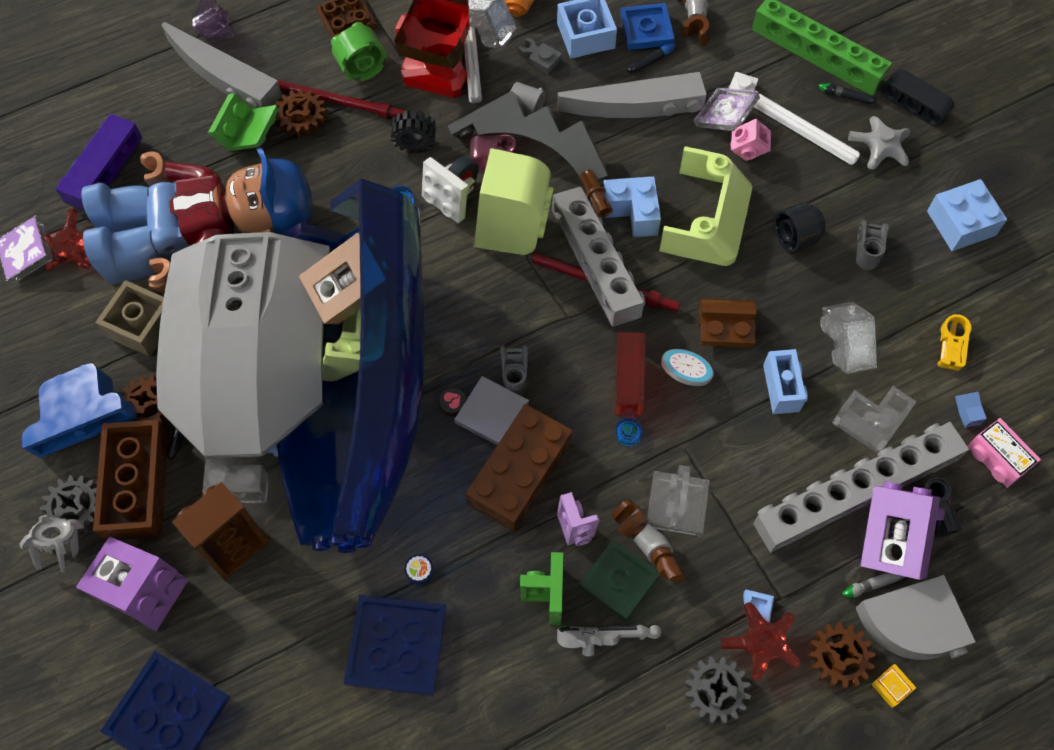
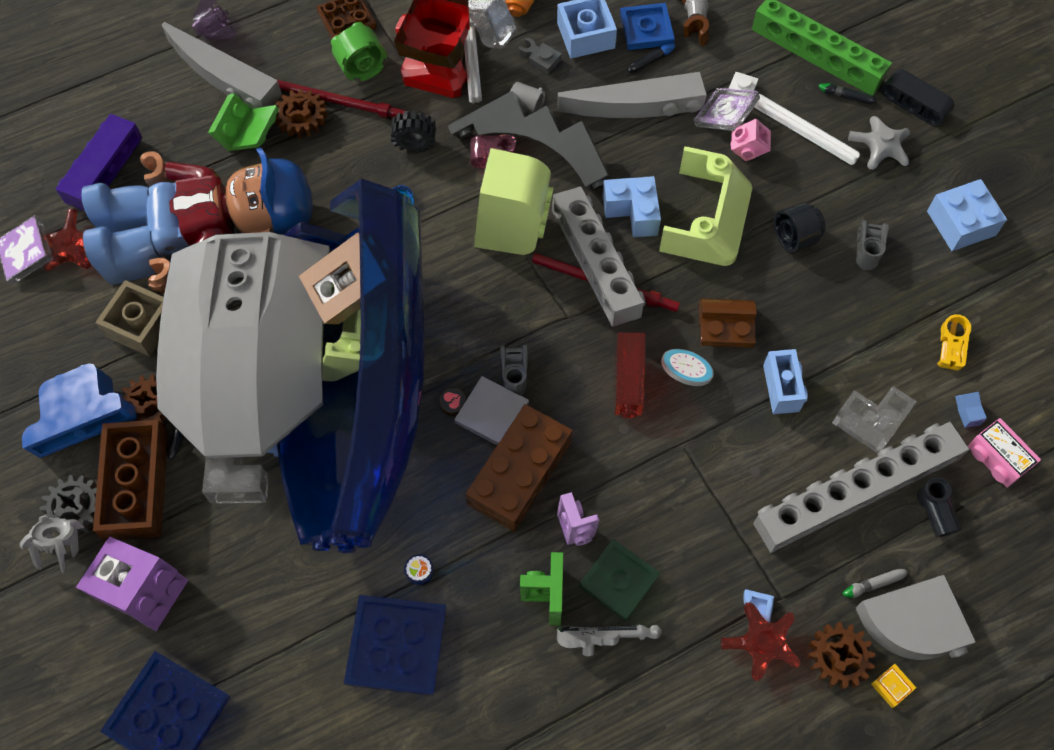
(221, 530): reddish brown brick -> none
(449, 185): white plate -> none
(596, 193): reddish brown axle -> none
(628, 431): tile -> none
(648, 539): reddish brown piece -> none
(678, 502): clear bracket -> none
(728, 694): dark grey gear -> none
(853, 336): clear brick -> none
(921, 511): brick -> none

